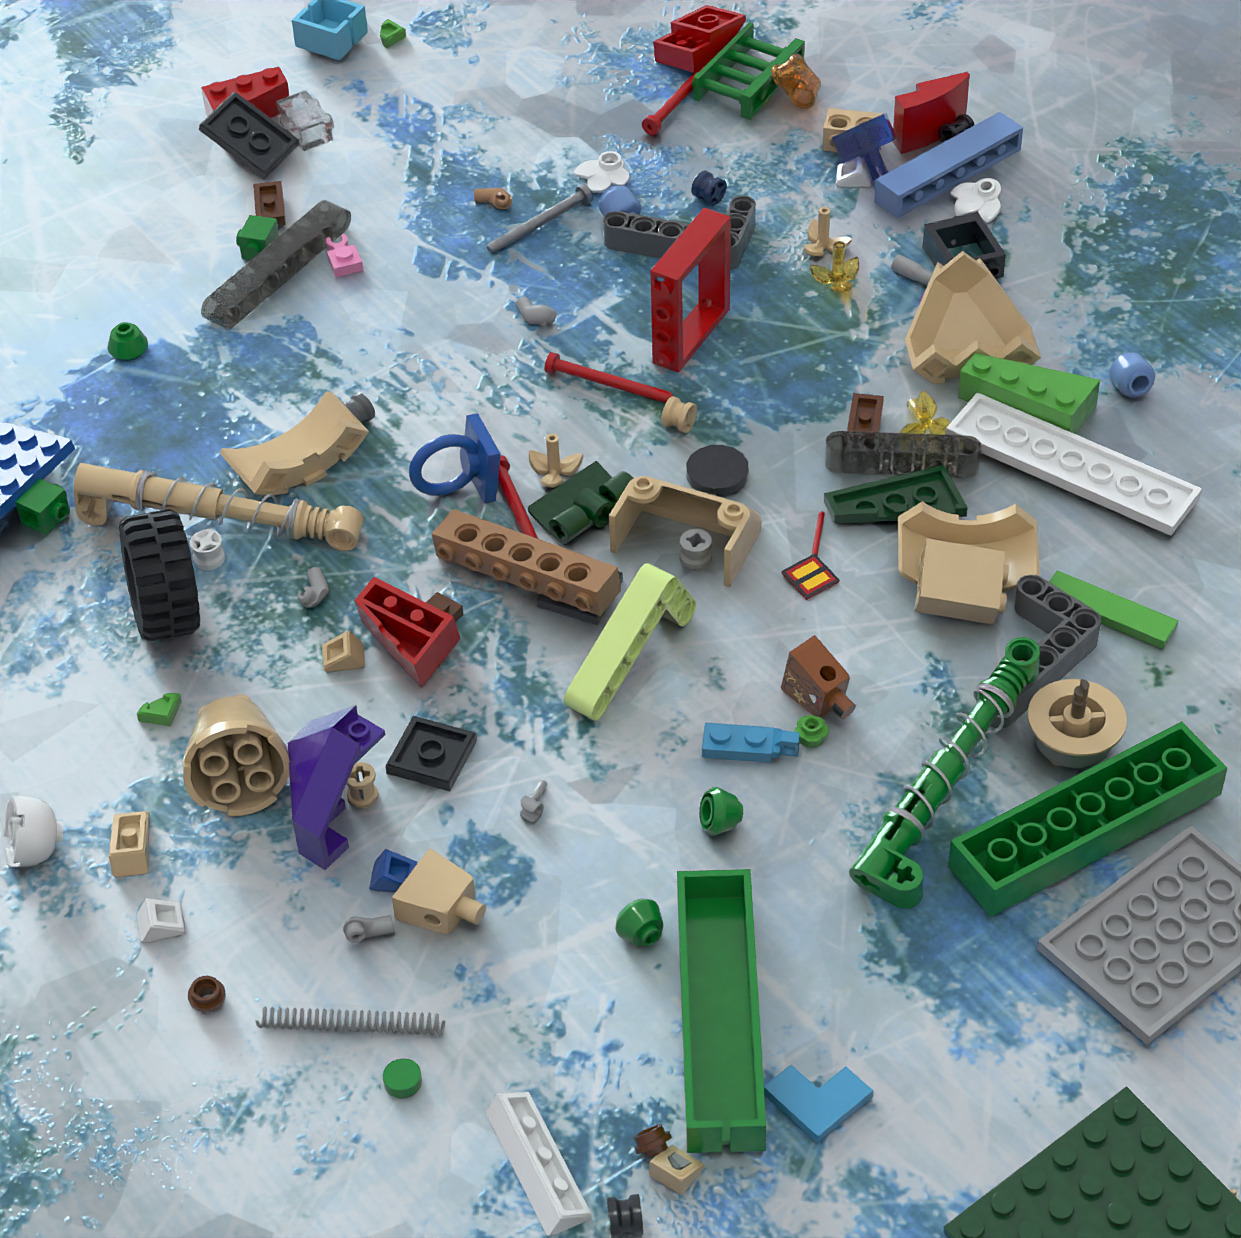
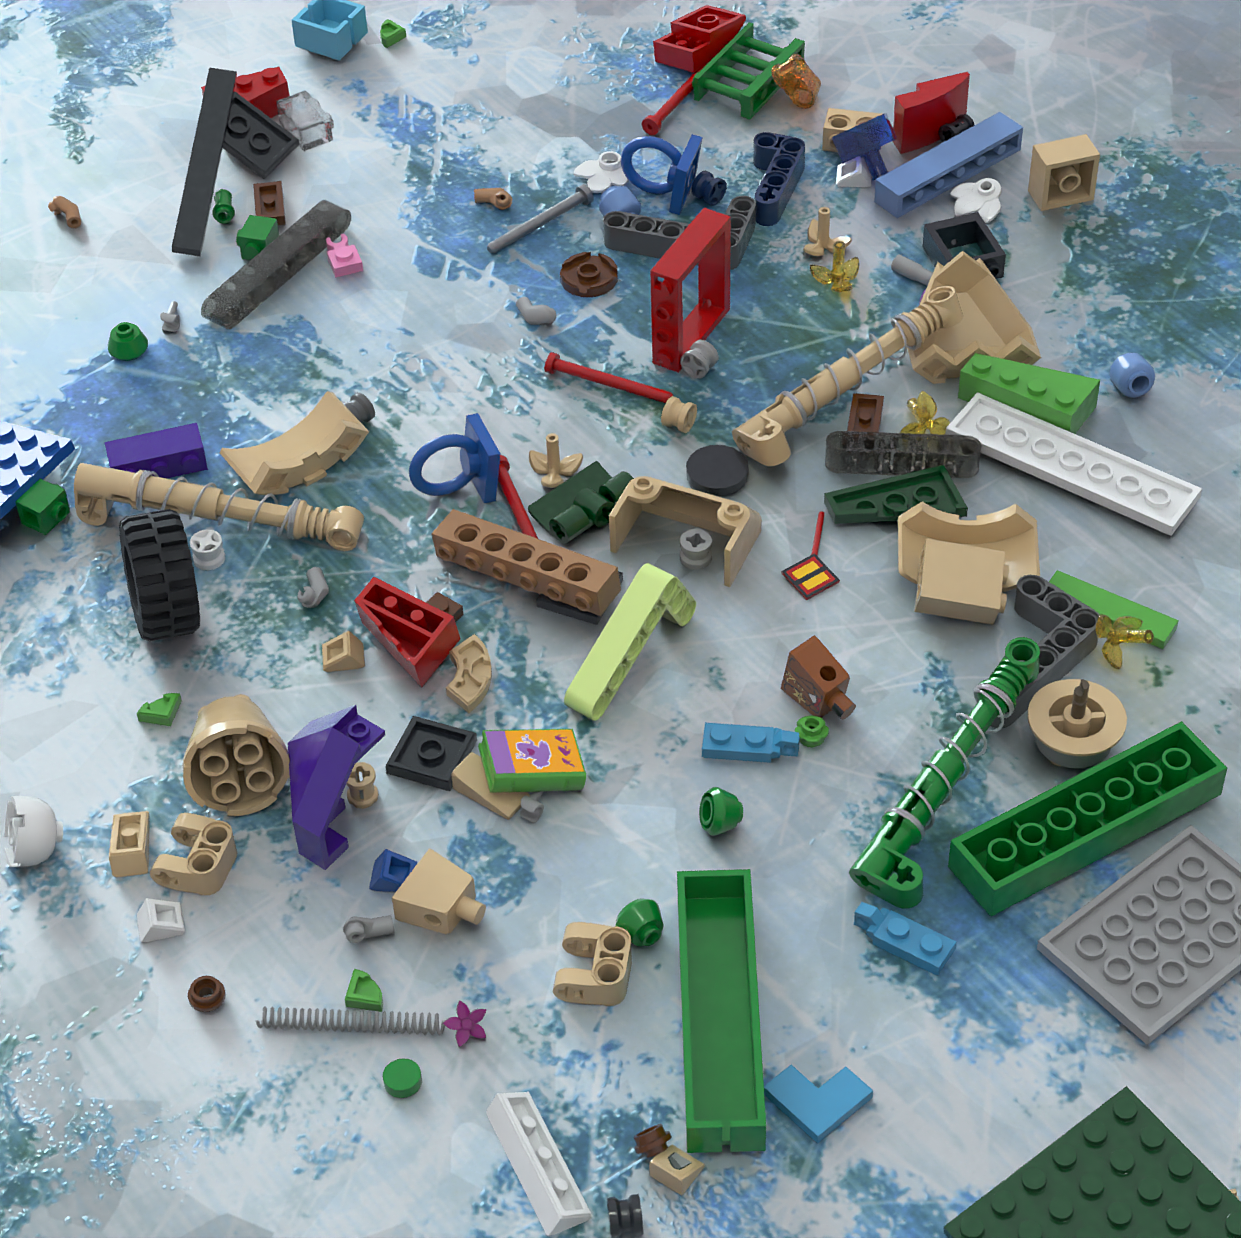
(71, 210): none -> medium nougat arm
(165, 452): none -> dark purple brick
(171, 321): none -> light grey hand
(204, 162): none -> black tile
(208, 861): none -> tan piece
(223, 209): none -> green pin
(363, 992): none -> bright green tile
(466, 1023): none -> magenta plant
(471, 781): none -> tan slope
(472, 673): none -> tan tile
(532, 760): none -> piece
(588, 274): none -> reddish brown tile
(590, 986): none -> tan piece
(681, 172): none -> blue tile
(699, 359): none -> light grey wheel
(764, 435): none -> tan piece
(784, 163): none -> dark blue beam
(905, 937): none -> dark azure hinge
(1063, 172): none -> tan brick
(1123, 631): none -> clear yellow plant

